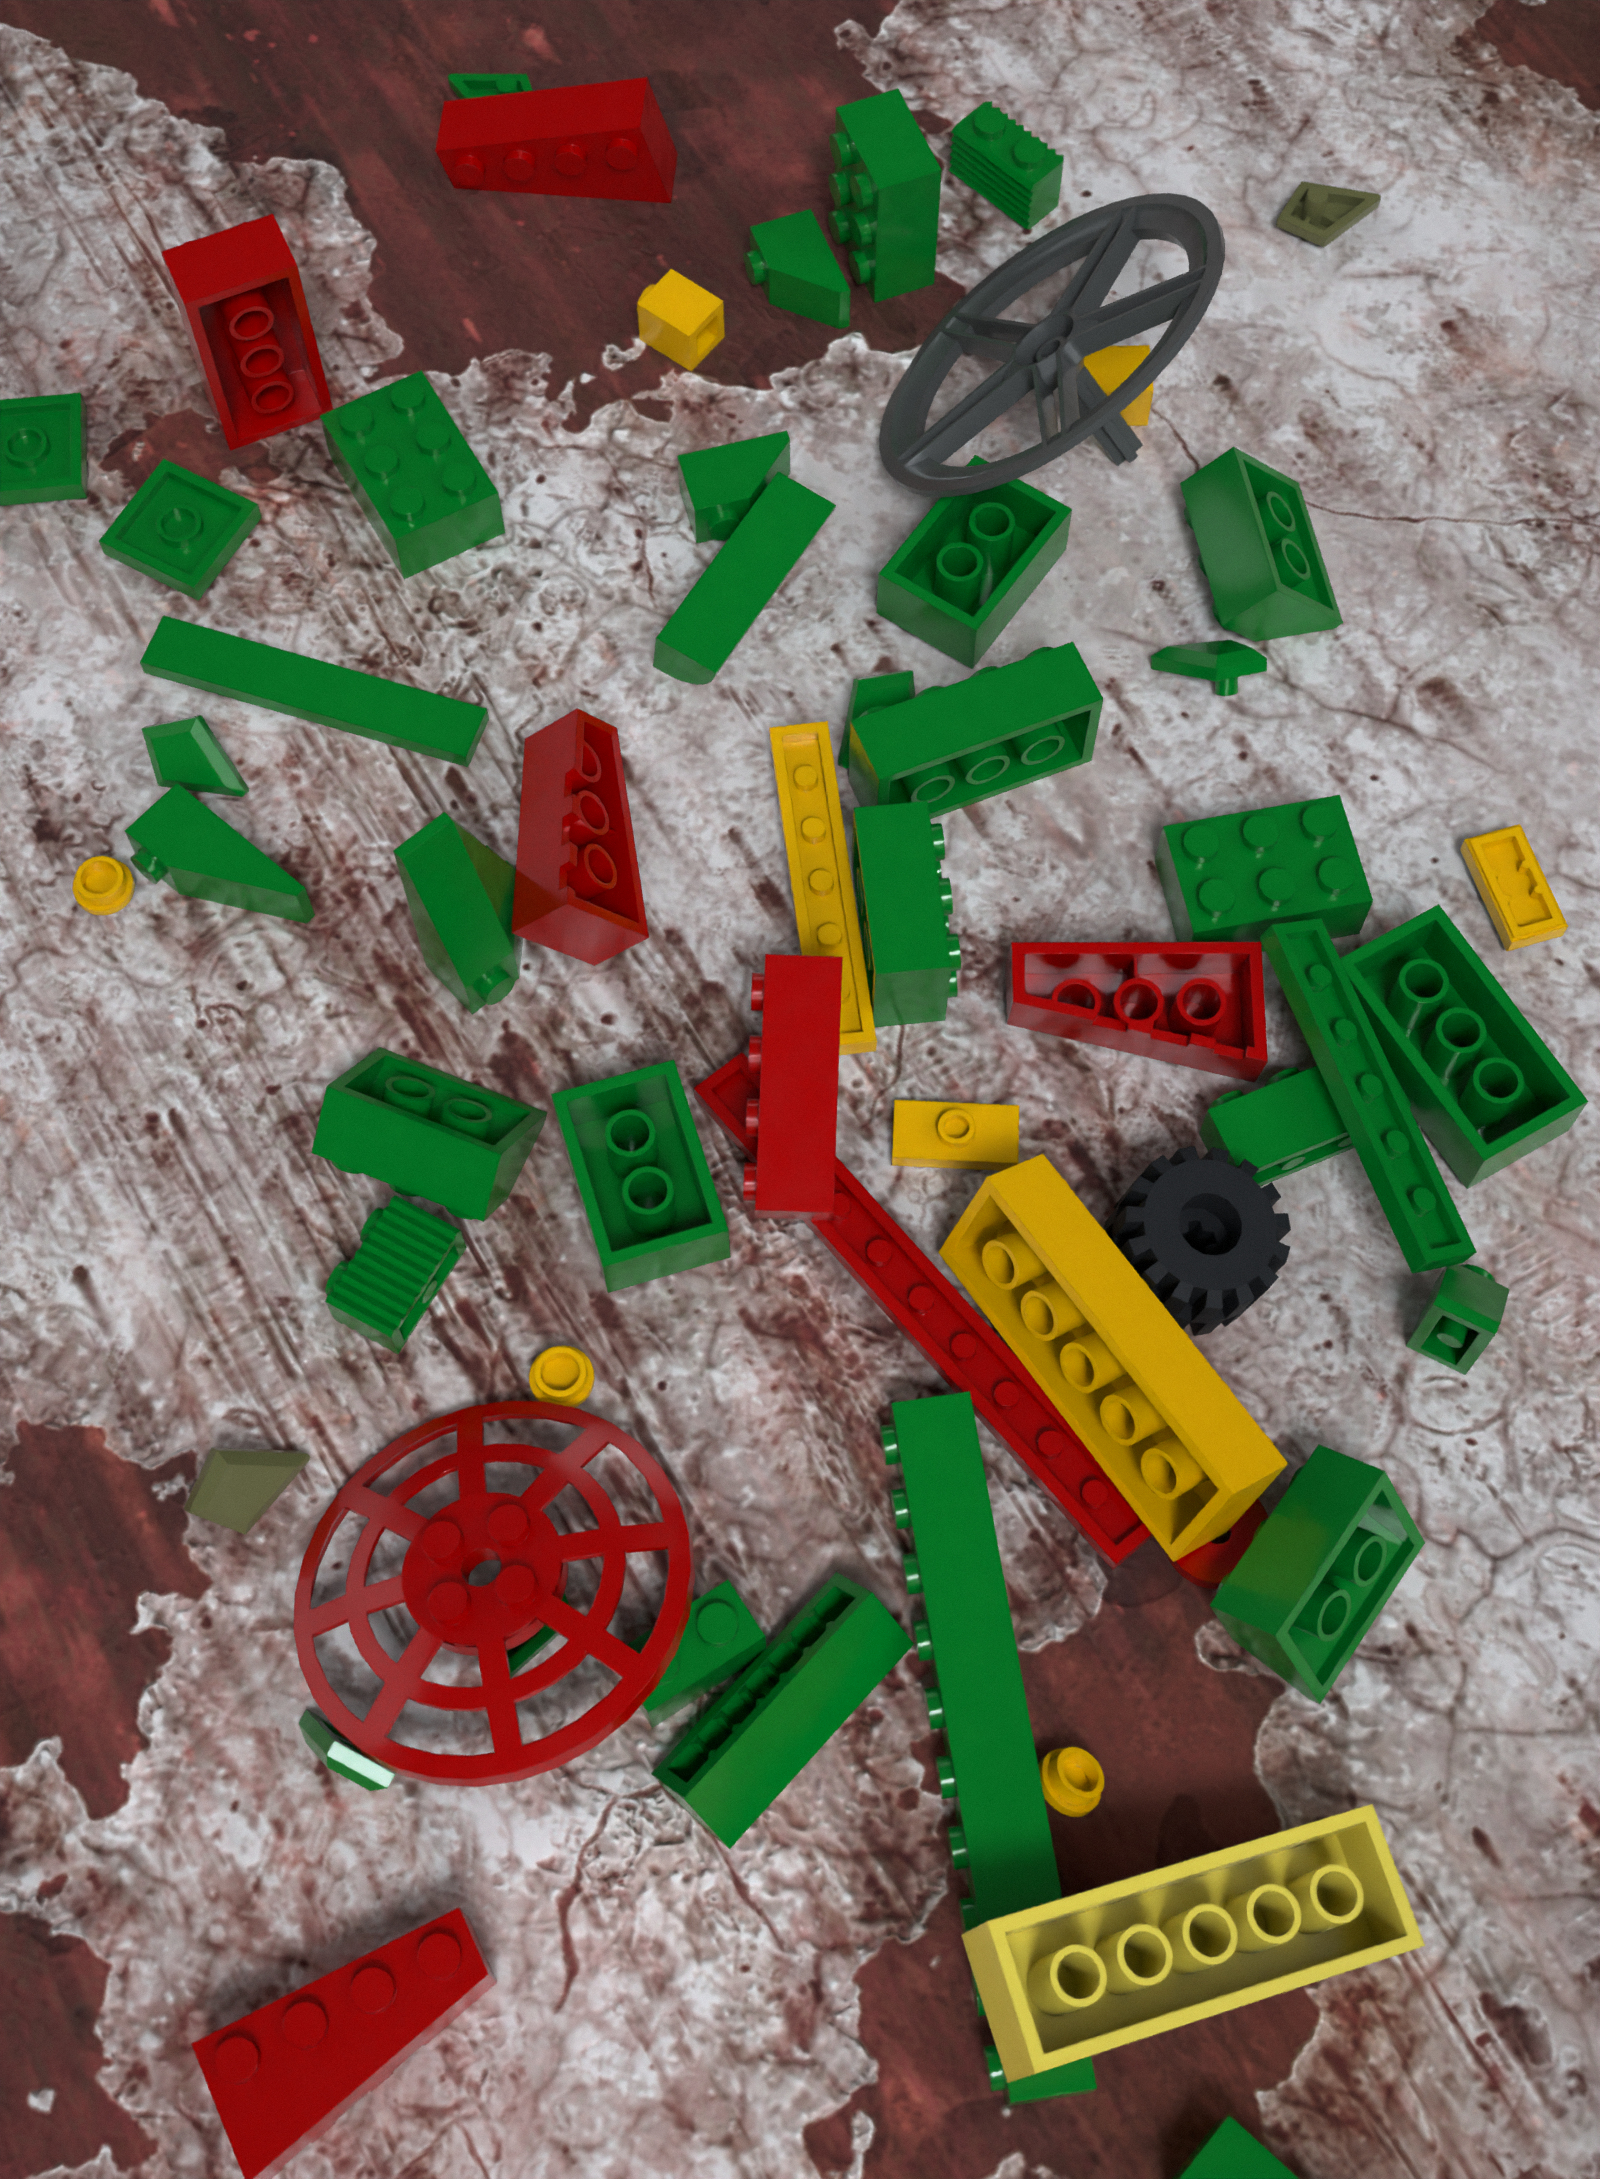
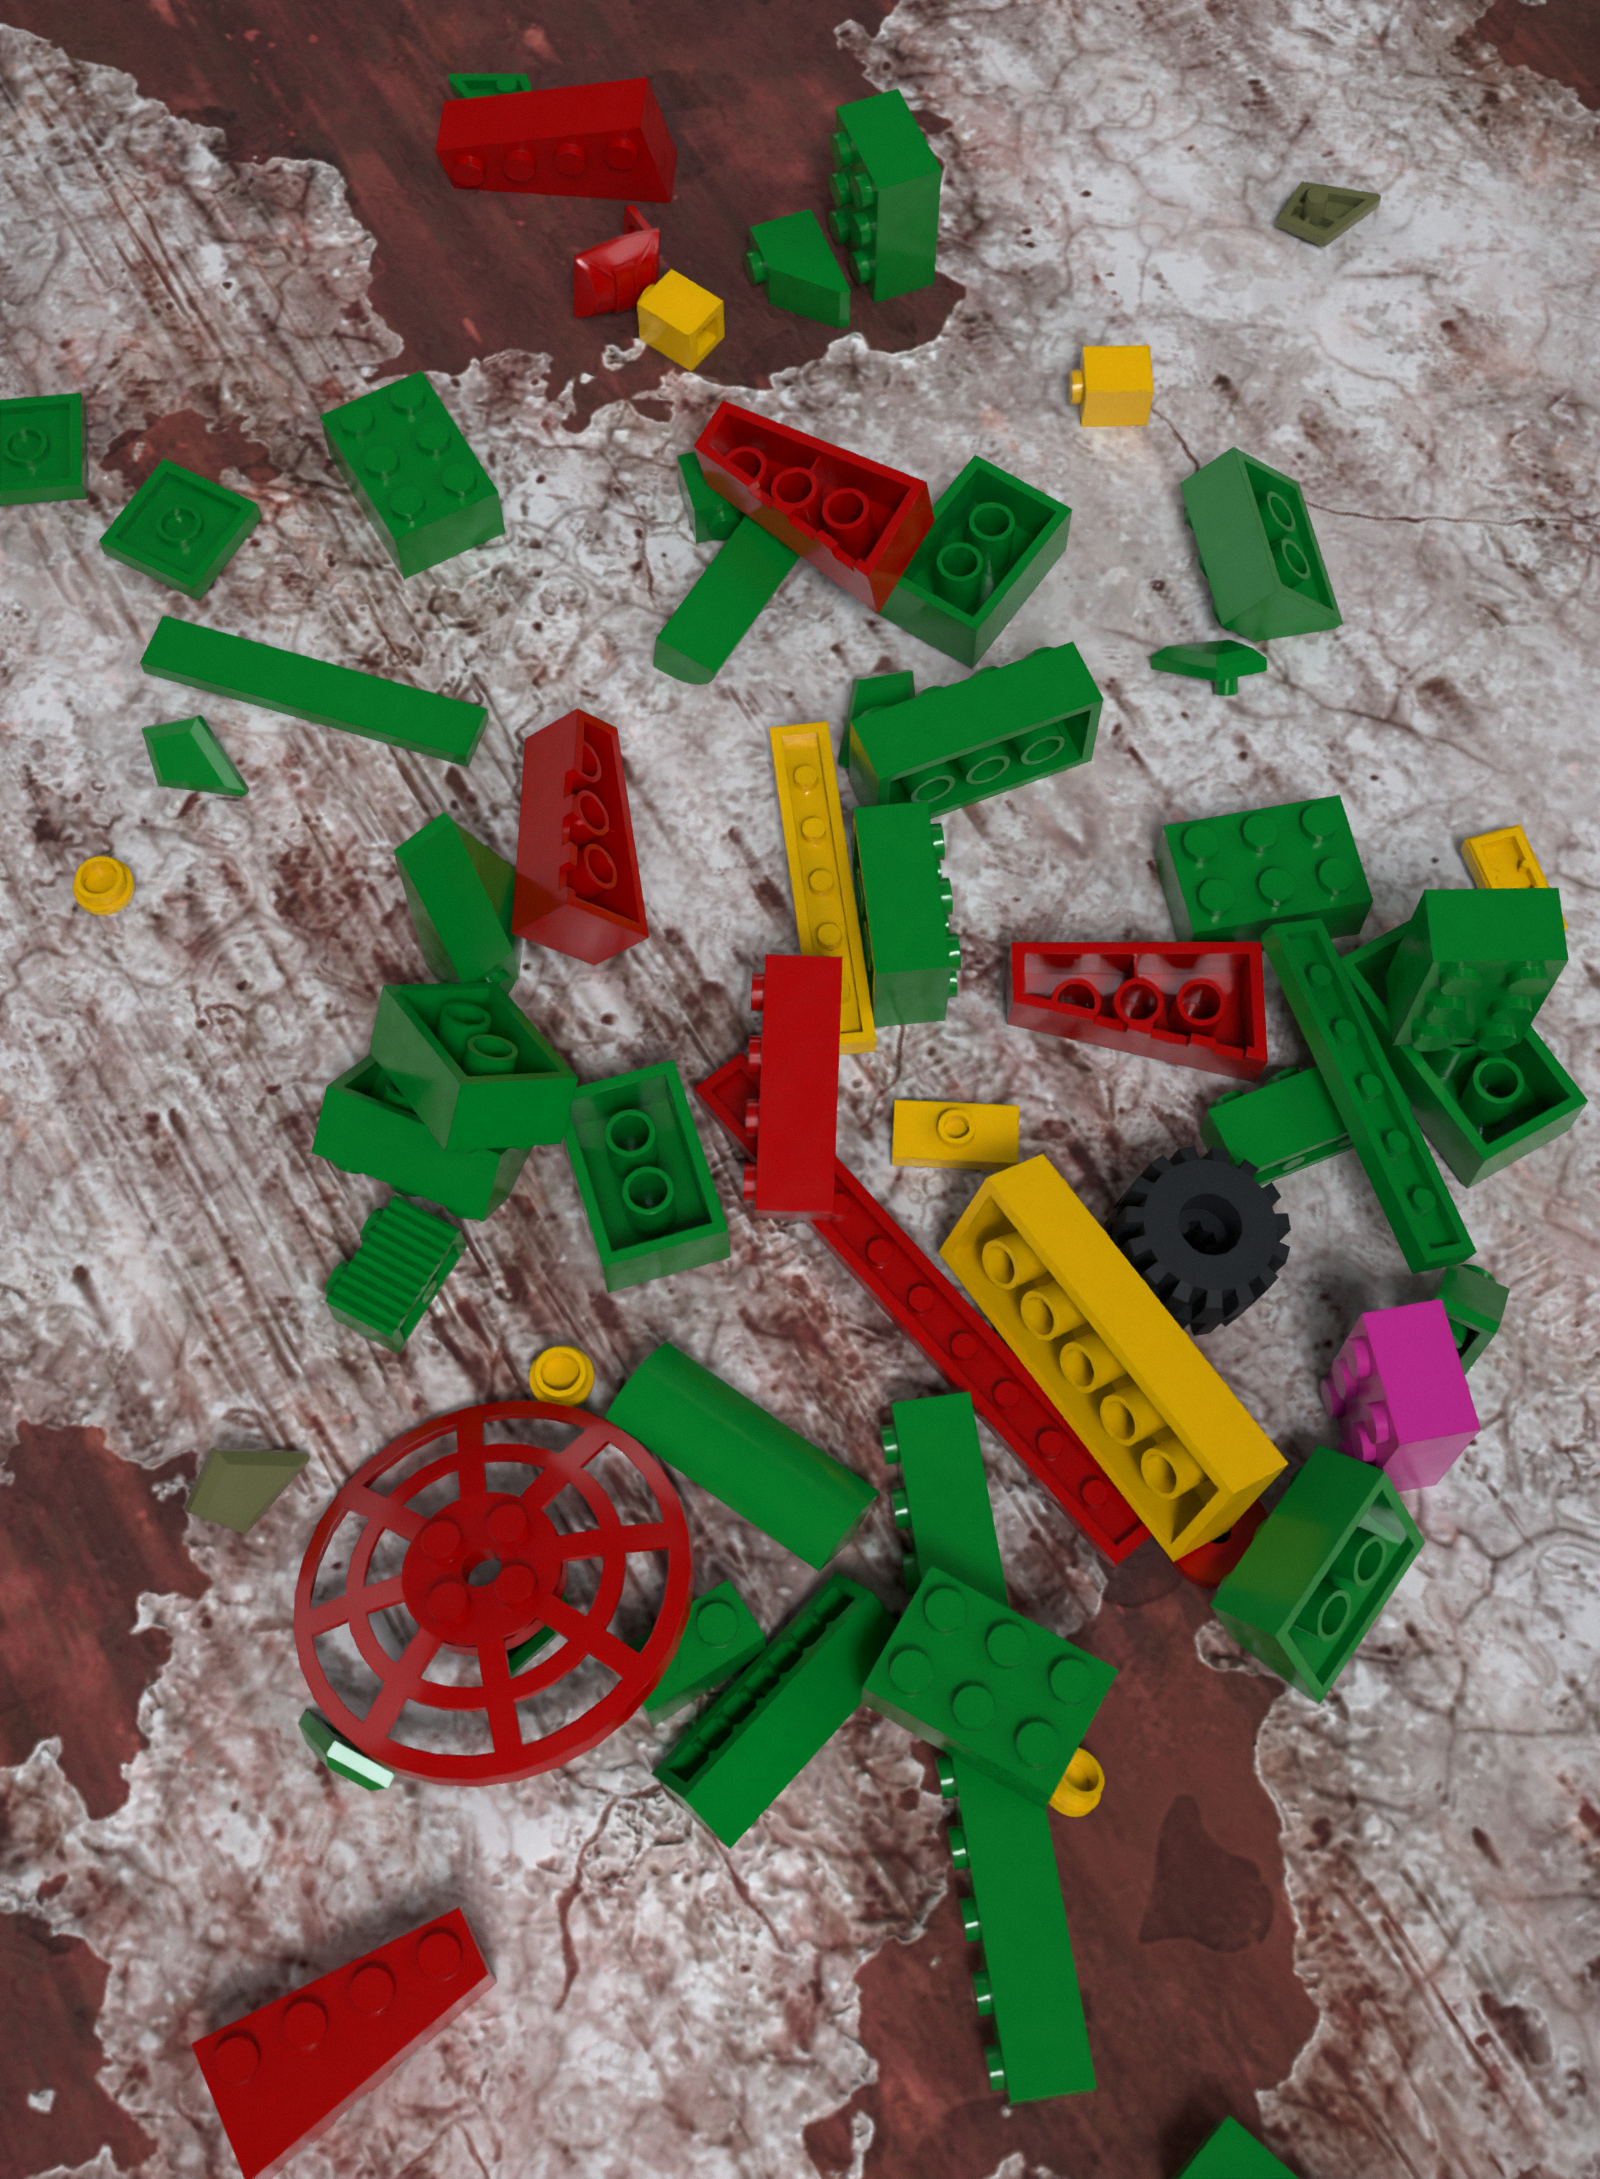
(211, 860): green slope -> none
(249, 330): red brick -> none
(472, 1066): none -> green brick
(617, 270): none -> red piece
(742, 1455): none -> green brick
(818, 499): none -> red wedge
(987, 1686): none -> green brick
(1006, 164): green brick -> none
(1054, 349): dark grey wheel -> none
(1189, 1941): light yellow brick -> none
(1402, 1394): none -> dark pink brick
(1475, 967): none -> green brick

